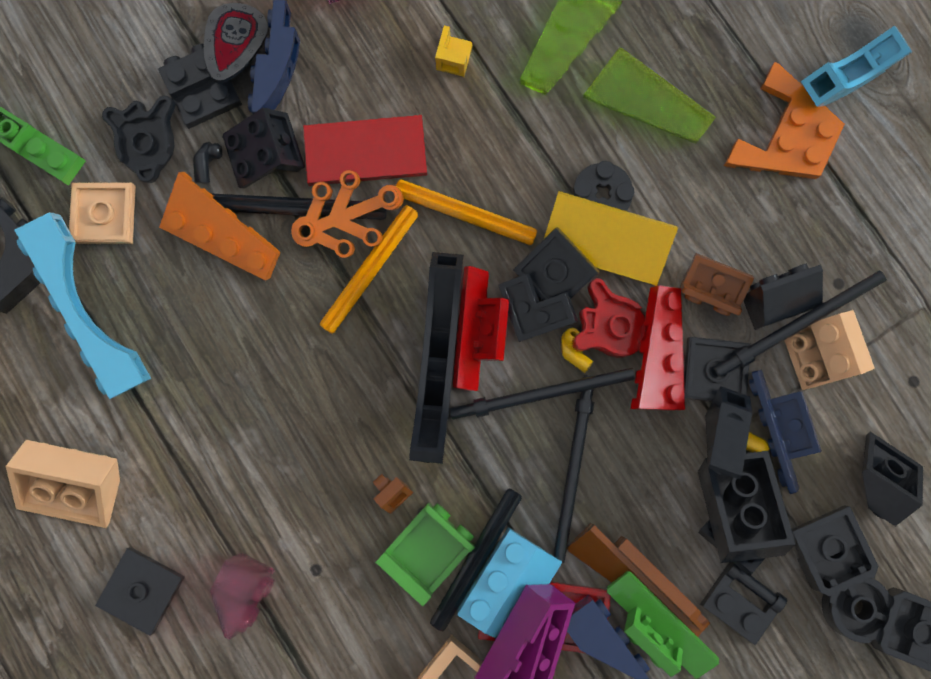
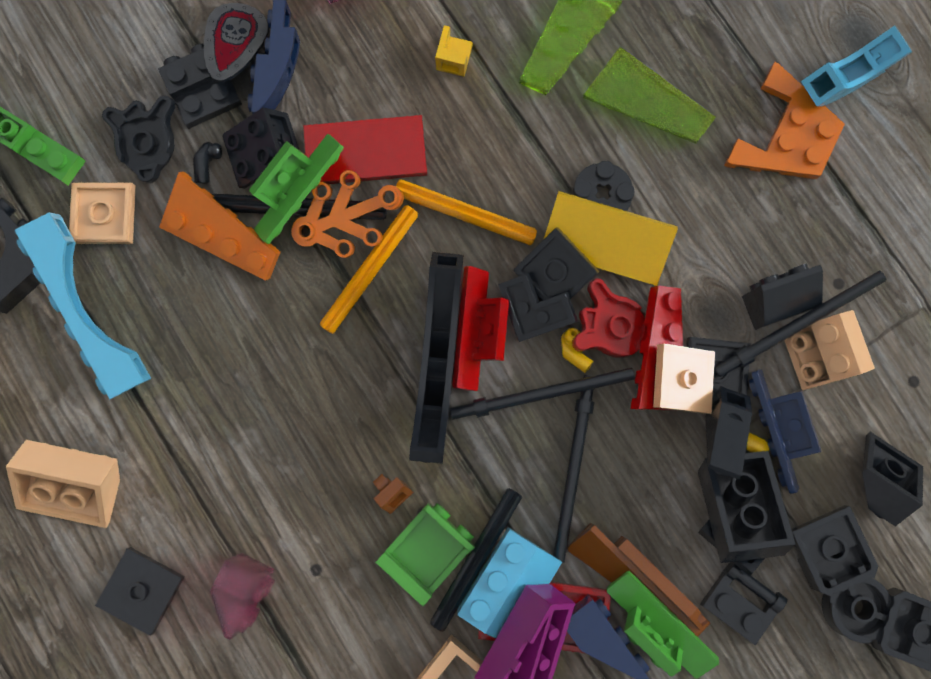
(289, 181): none -> bright green bracket
(684, 379): none -> light nougat plate
(716, 285): dark orange bracket -> none

